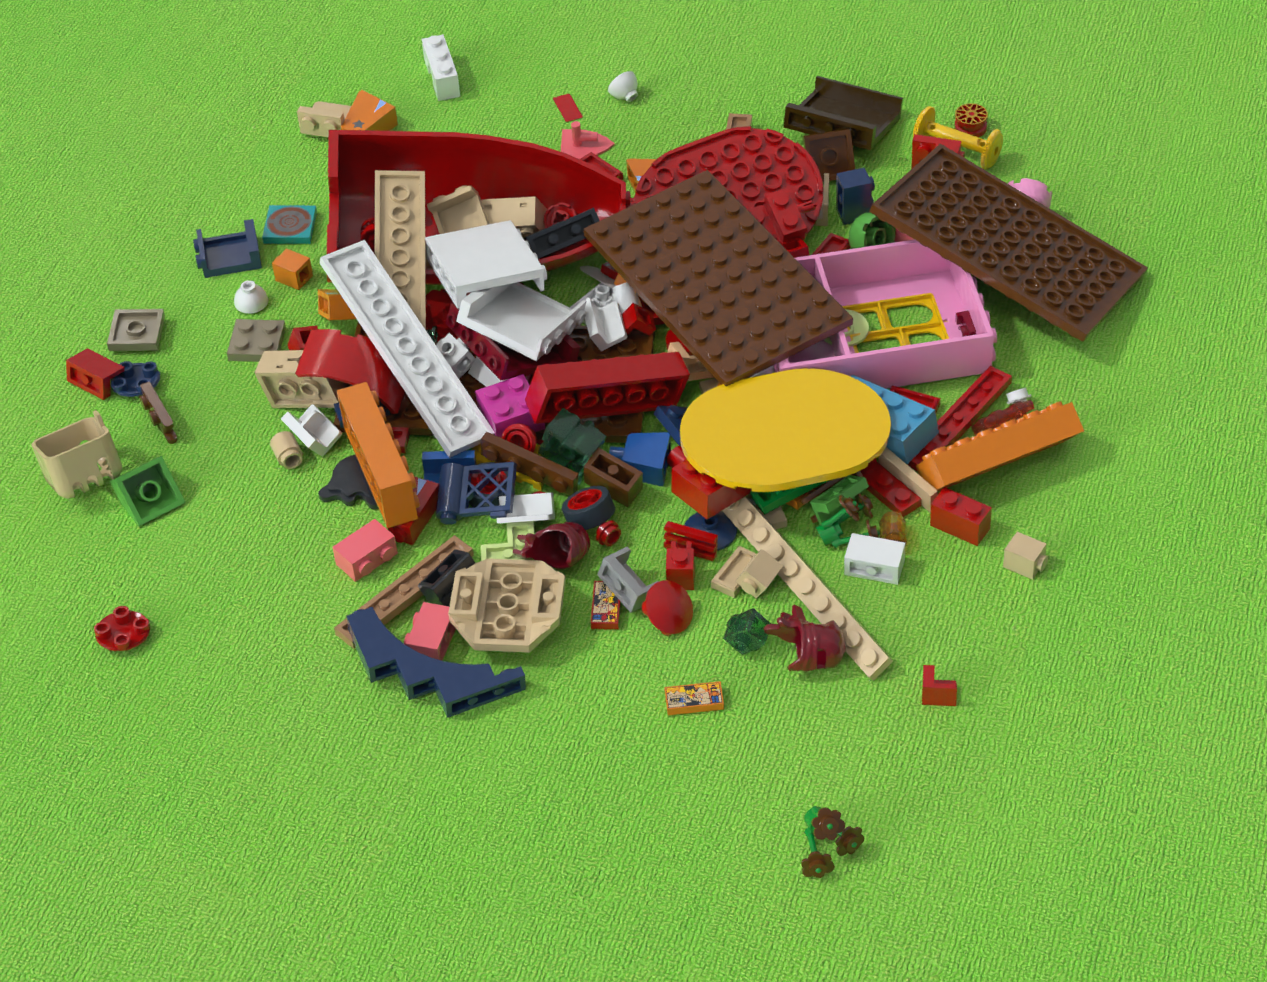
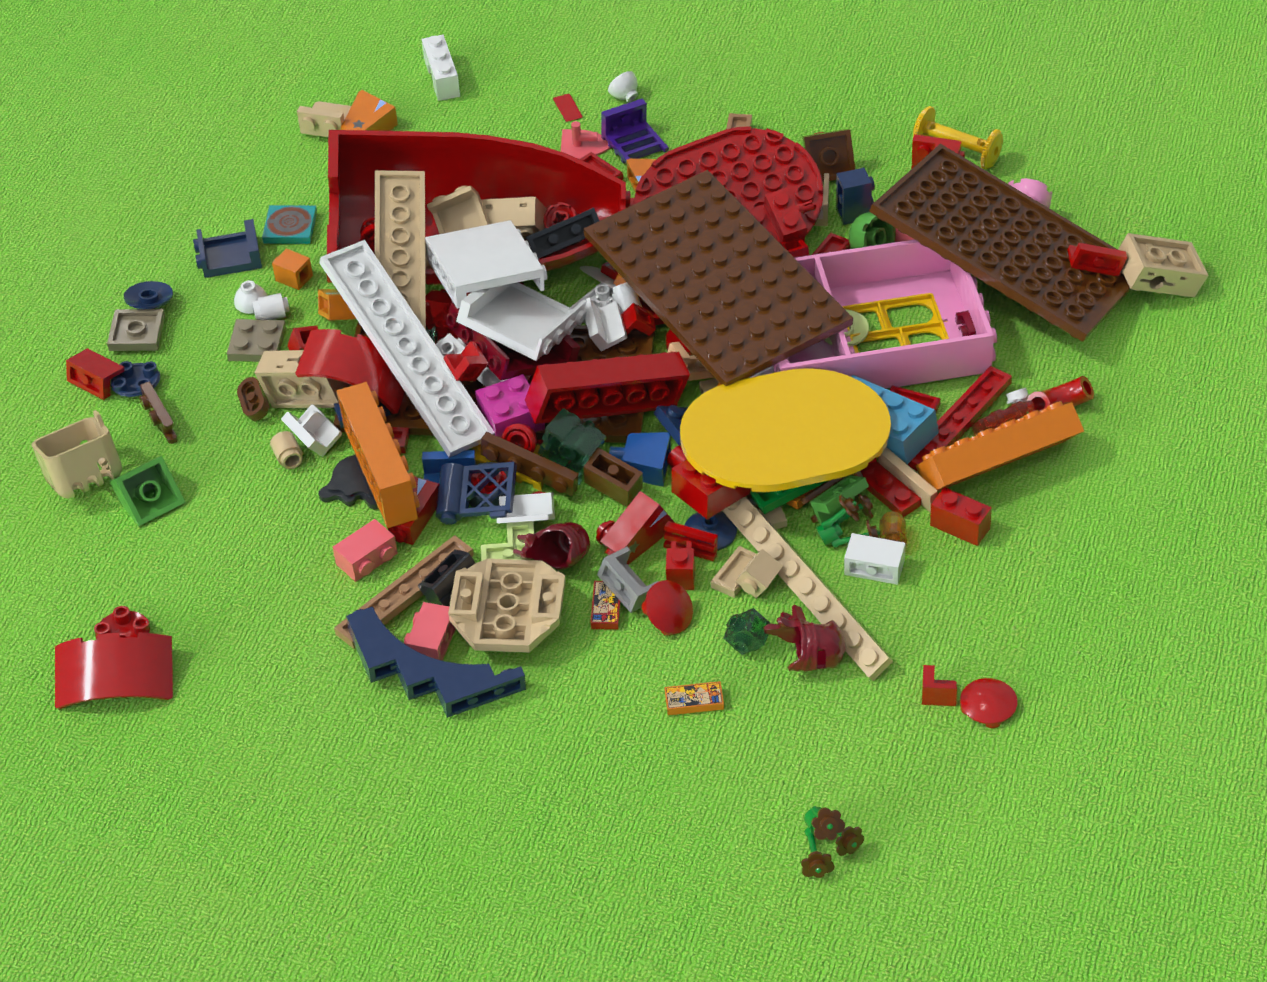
(113, 668): none -> red panel
(148, 295): none -> dark blue dish
(253, 399): none -> reddish brown plate
(270, 307): none -> white brick
(468, 364): none -> red panel
(589, 507): black wheel -> none
(628, 131): none -> dark purple plate
(637, 527): none -> slope
(845, 106): dark brown panel -> none
(971, 119): red wheel -> none
(988, 701): none -> red dish
(1025, 555): tan brick -> none
(1075, 391): none -> red cylinder
(1097, 259): none -> red panel
(1162, 265): none -> tan piece

